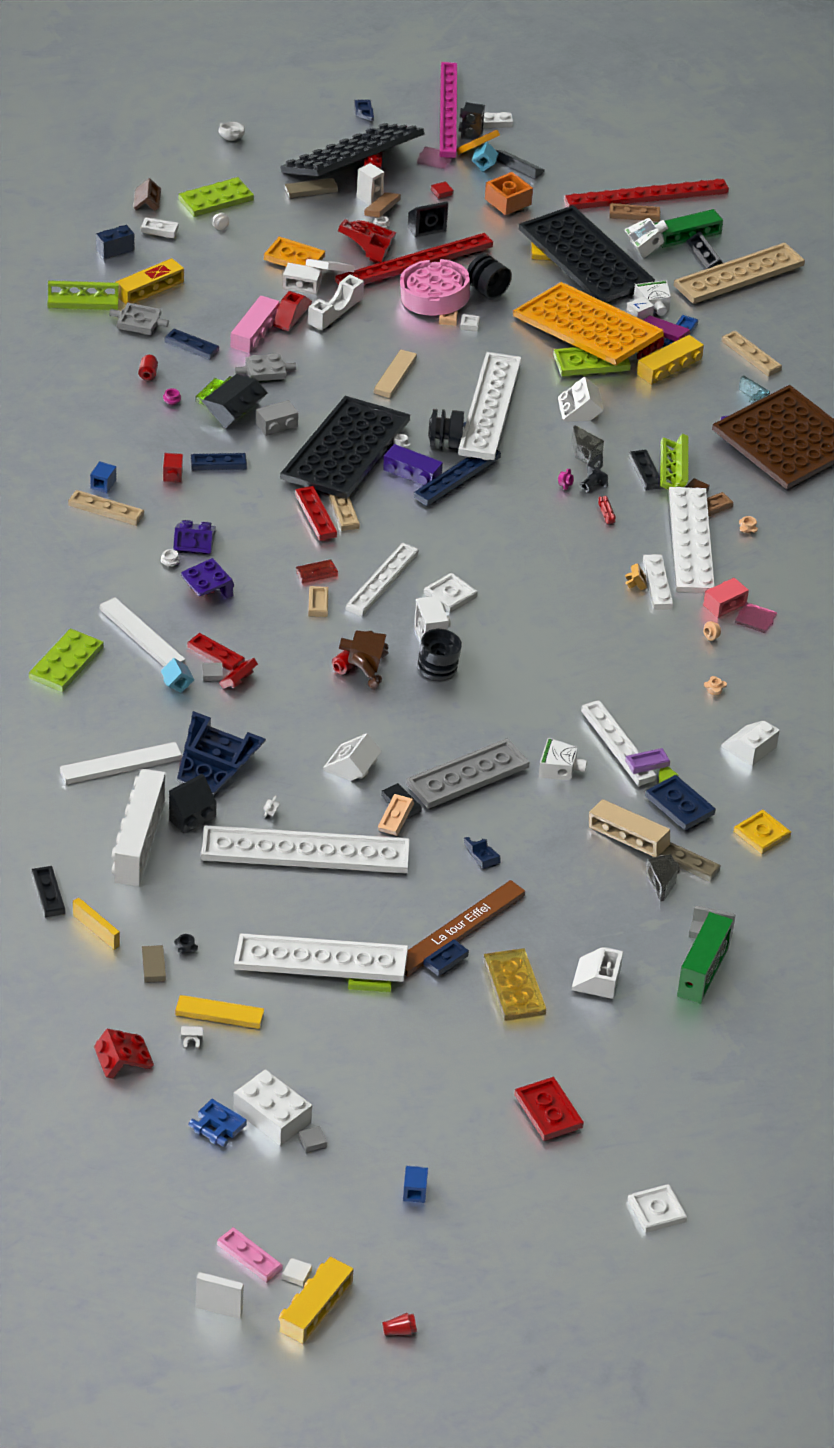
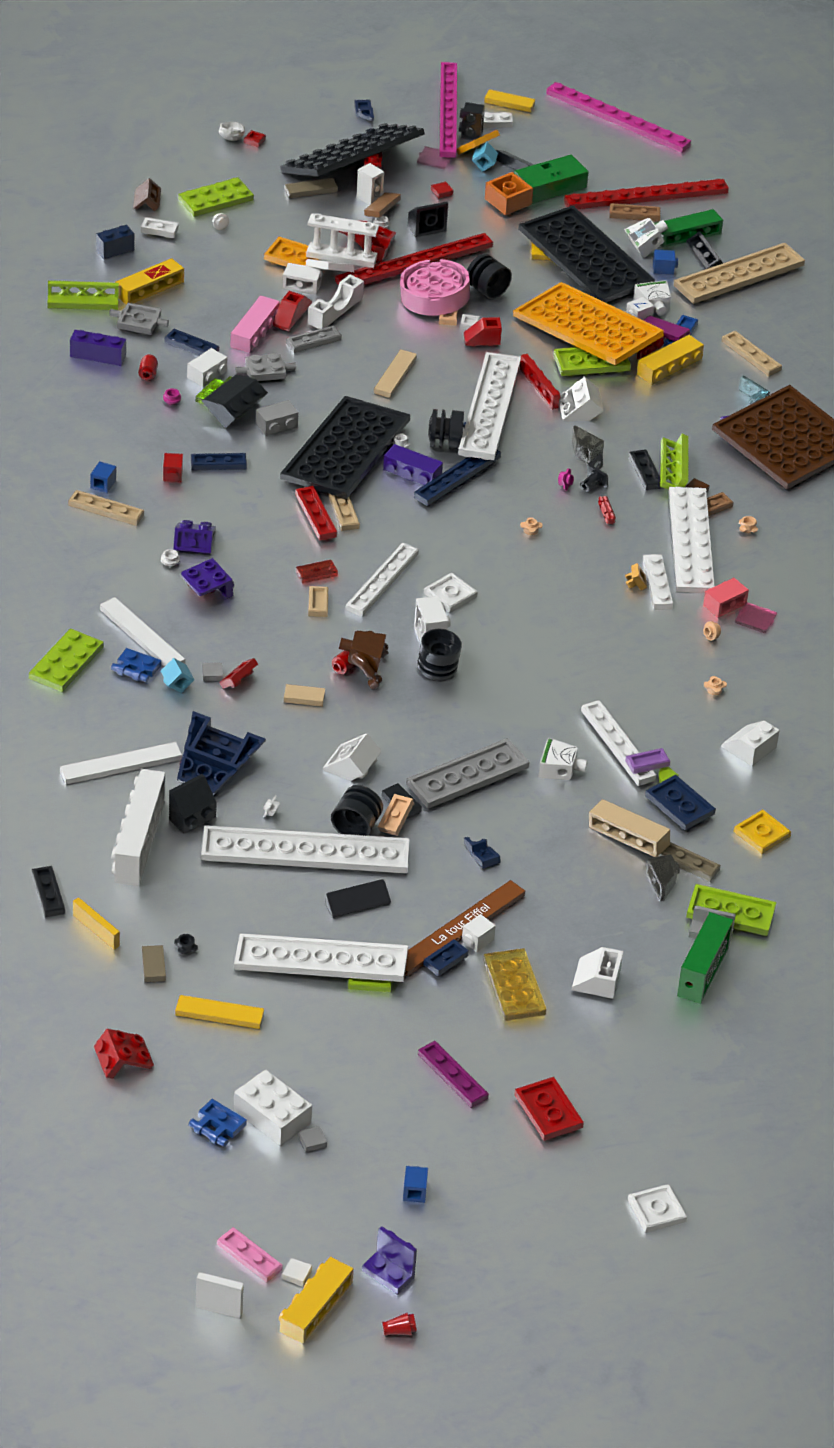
(98, 347): none -> dark purple brick
(136, 665): none -> blue plate
(191, 1033): white tile -> none
(207, 367): none -> white brick
(215, 652): red tile -> none
(254, 138): none -> red tile
(304, 695): none -> tan tile
(313, 339): none -> light grey tile
(341, 254): none -> white fence
(357, 811): none -> black wheel
(357, 898): none -> black slope
(393, 1262): none -> dark purple bracket
(453, 1074): none -> magenta tile
(478, 933): none -> white brick
(484, 332): none -> red slope
(509, 100): none -> yellow tile
(531, 526): none -> light nougat plate
(539, 381): none -> red plate
(554, 177): none -> green brick
(618, 117): none -> dark pink plate
(664, 262): none -> blue brick
(751, 912): none -> lime plate

